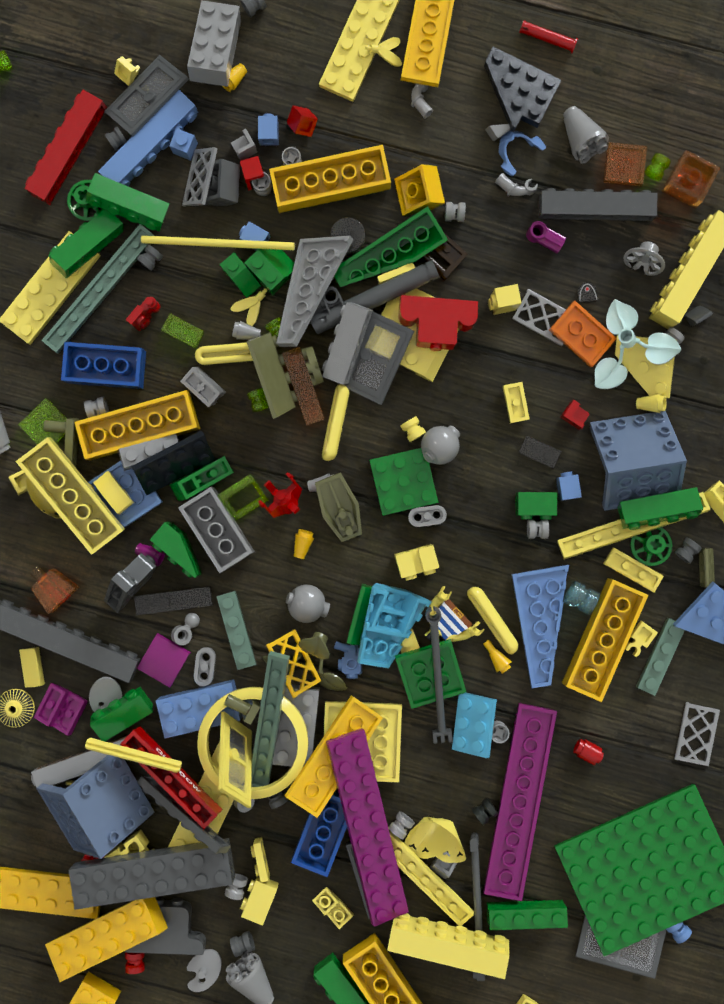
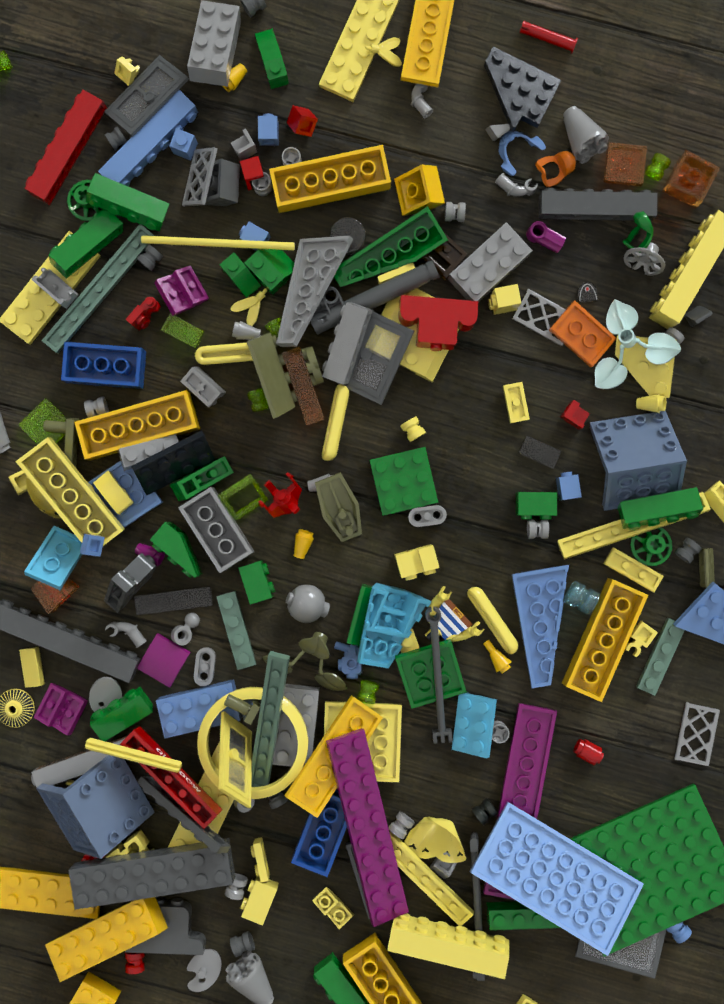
(55, 287): none -> light grey hinge
(55, 558): none -> medium azure plate
(92, 545): none -> medium blue plate
(129, 629): none -> light grey piece
(181, 290): none -> magenta slope
(256, 582): none -> green brick
(272, 58): none -> green slope
(308, 665): yellow window -> none
(368, 691): none -> clear neon green wheel
(440, 444): light grey brick -> none
(490, 264): none -> light grey brick
(557, 878): none -> light blue plate
(566, 162): none -> orange piece
(644, 223): none -> green piece

